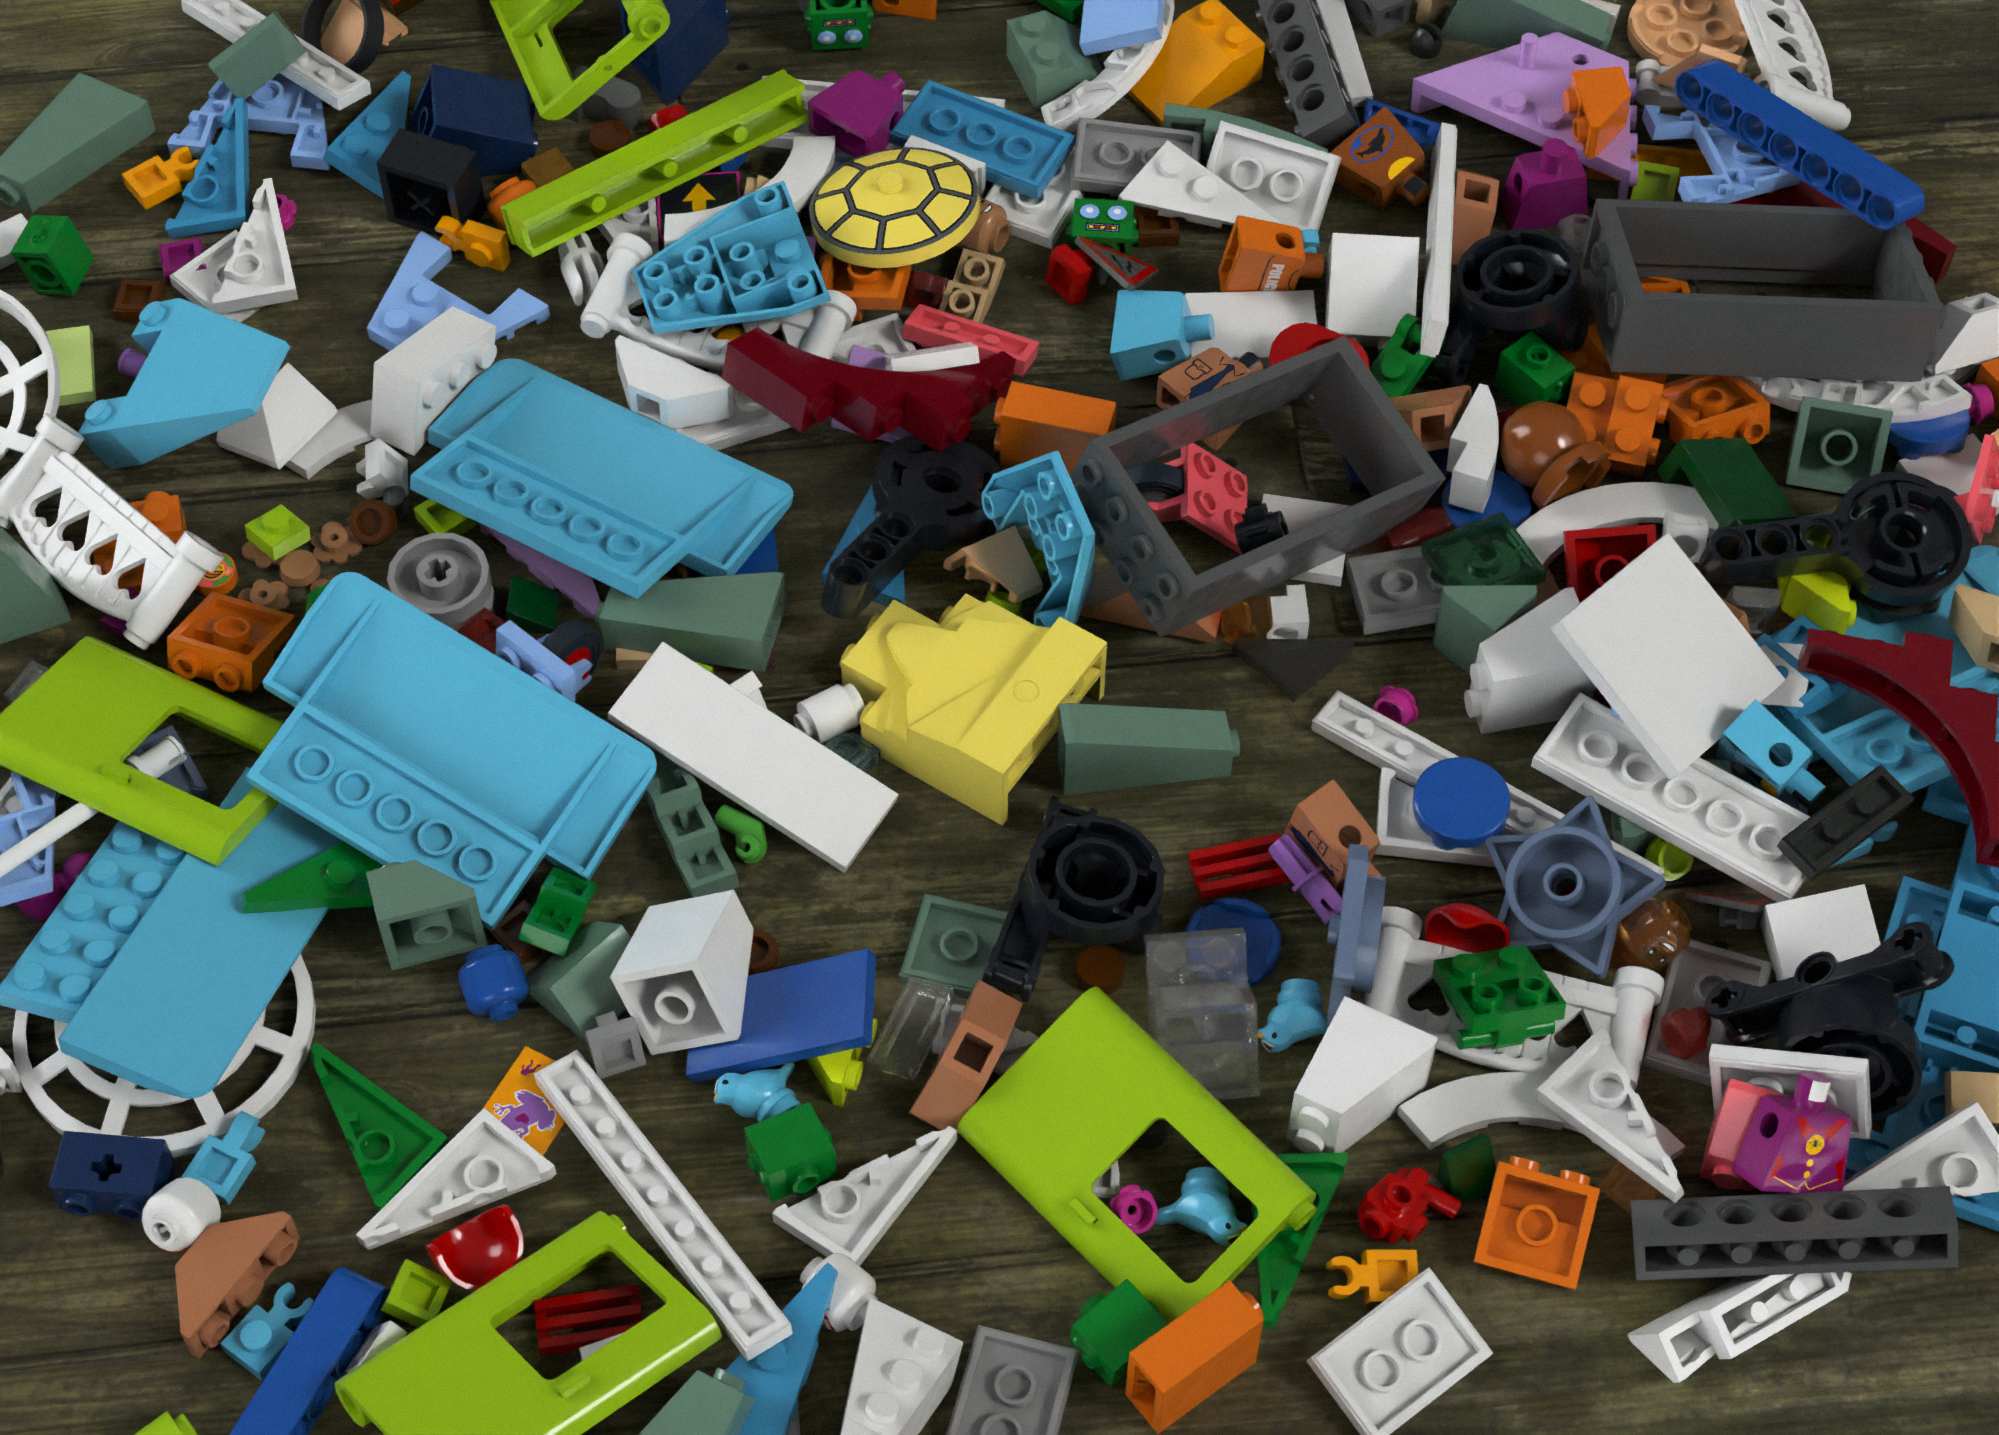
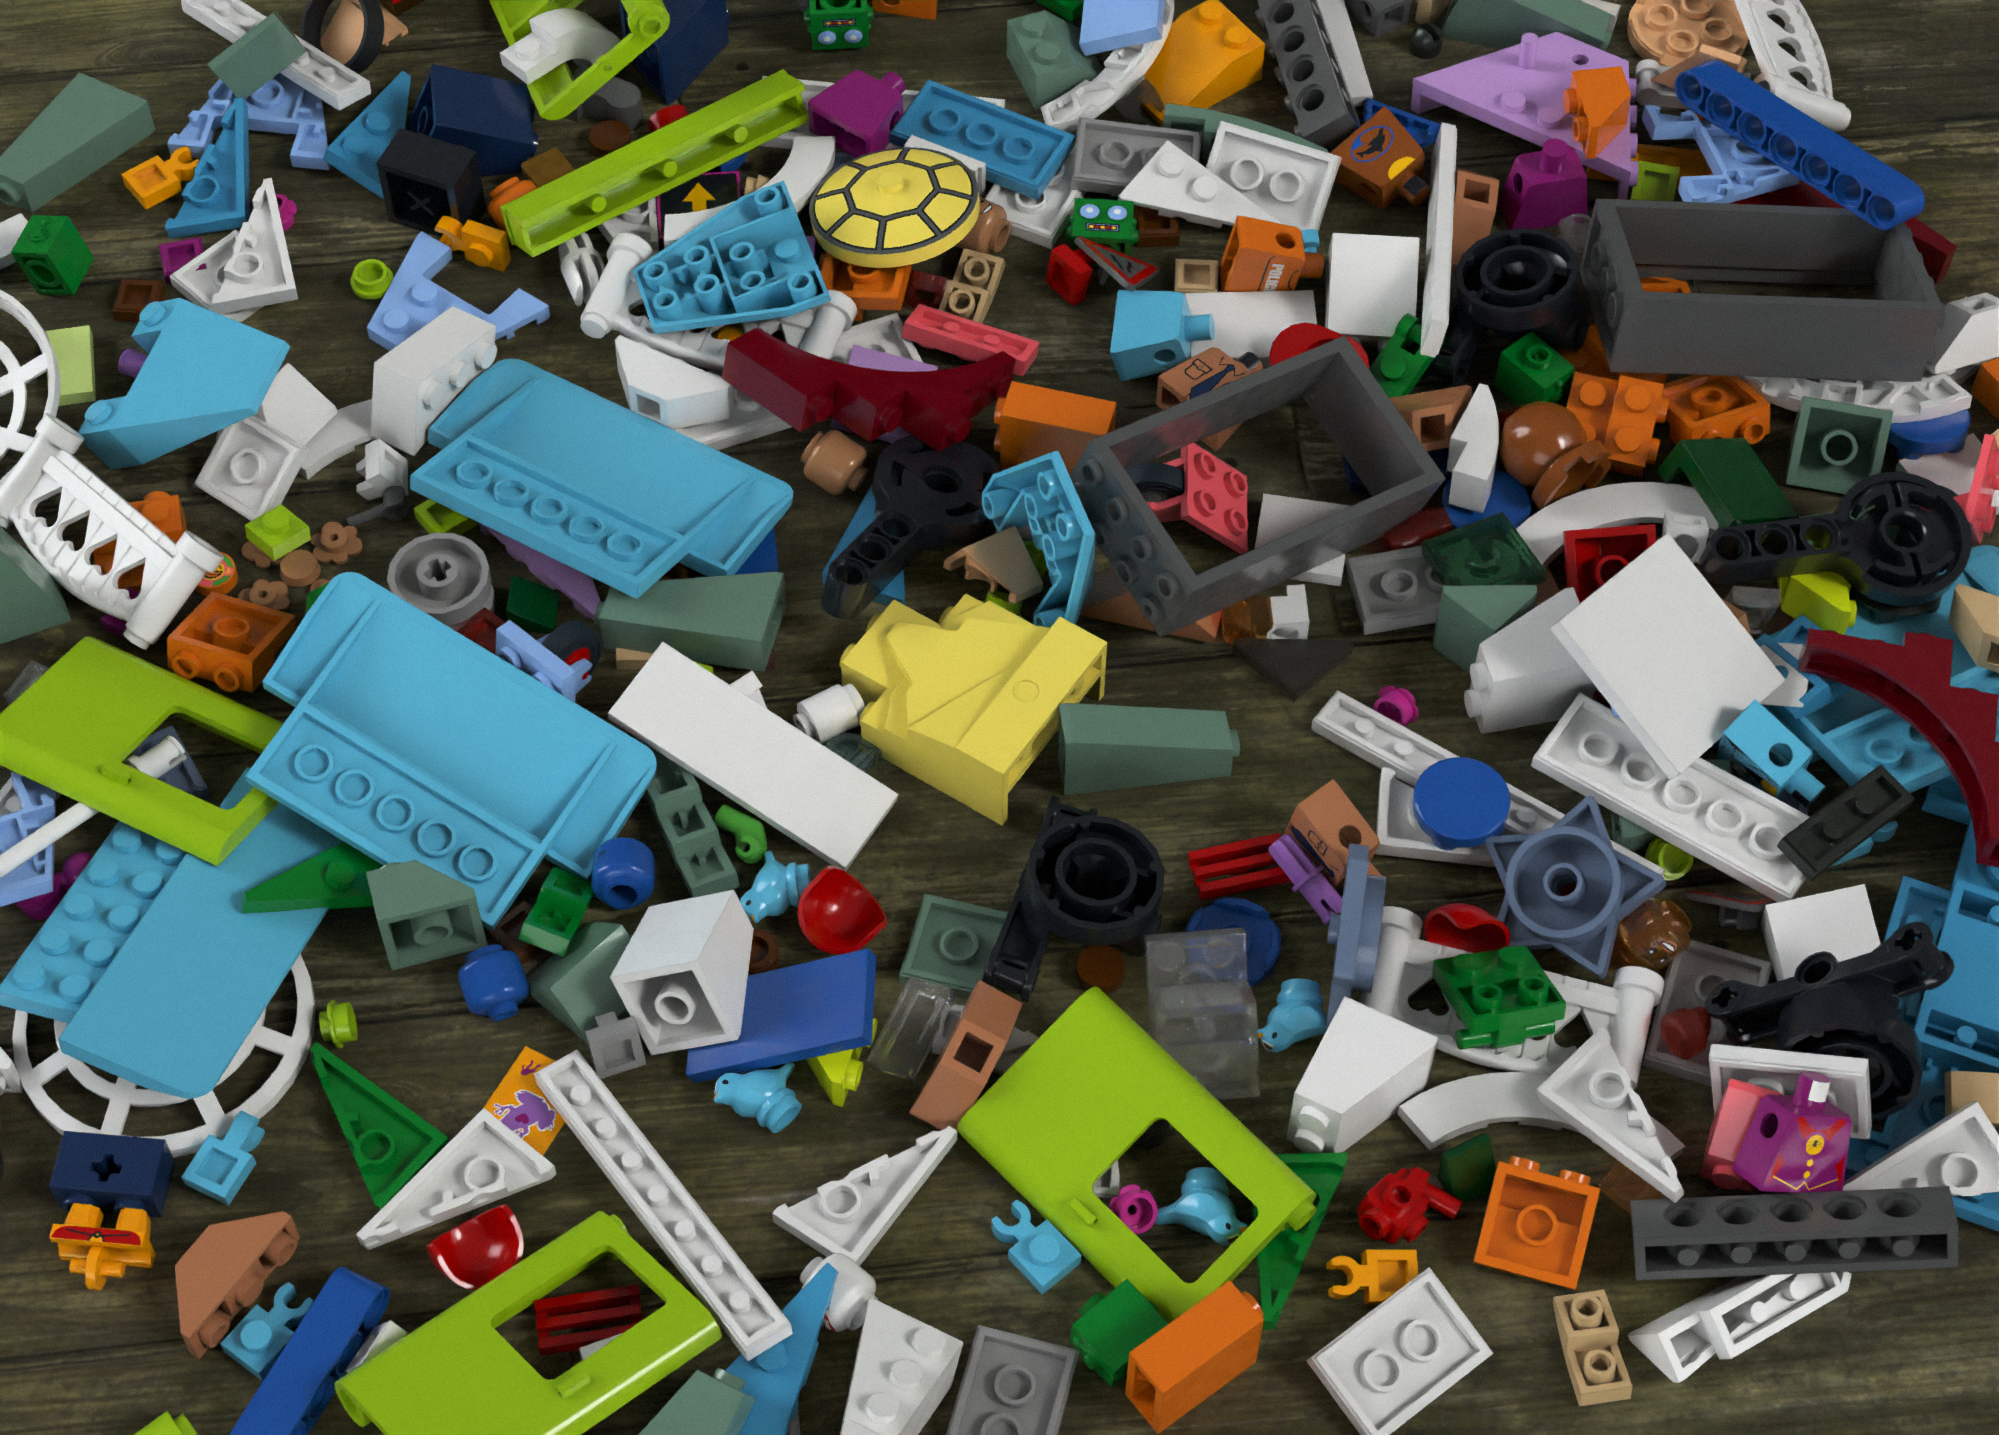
(103, 1250): none -> light orange hips
(180, 1214): white head -> none
(251, 467): none -> white tile
(338, 1023): none -> lime plate
(371, 279): none -> lime plate
(373, 522): reddish brown tile -> none
(416, 1294): lime plate -> none
(555, 39): none -> white arch
(623, 873): none -> blue head
(775, 888): none -> medium azure animal
(790, 1152): green head -> none
(834, 462): none -> medium nougat head
(839, 912): none -> red helmet
(933, 358): white tile -> none
(1037, 1252): none -> medium azure plate
(1141, 92): none -> clear smoke tile
(1196, 276): none -> tan tile
(1259, 527): black gear -> none
(1591, 1347): none -> tan slope
(1982, 402): dark pink plate -> none

